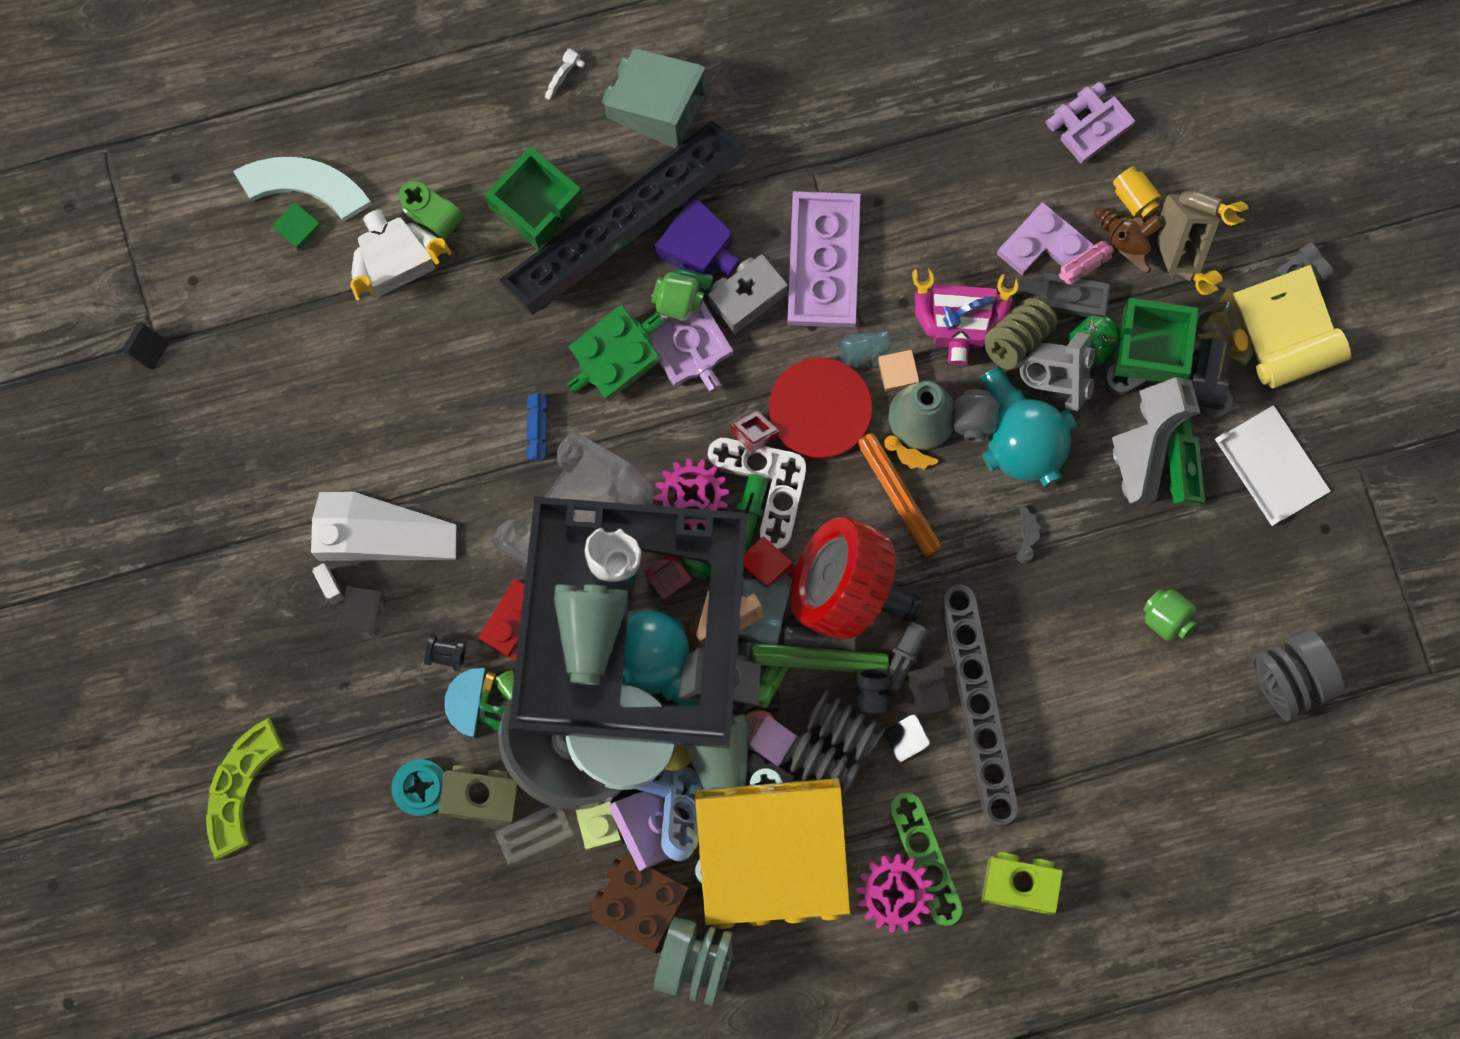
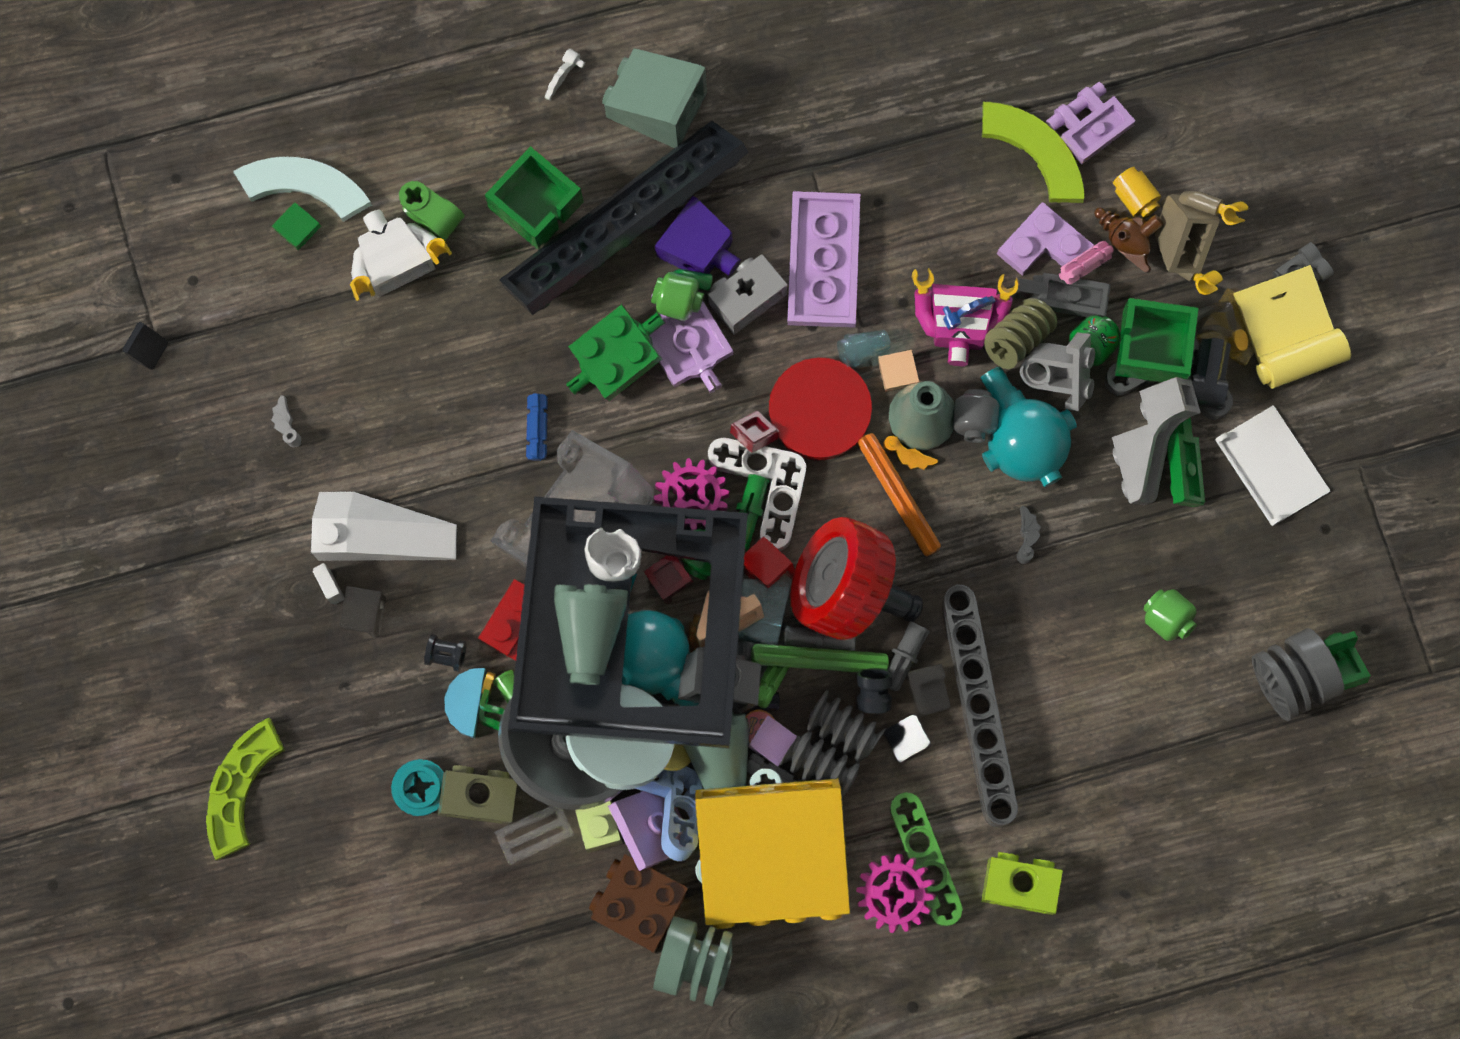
(283, 423): none -> light grey piece
(1041, 143): none -> lime tile
(1347, 659): none -> green bracket

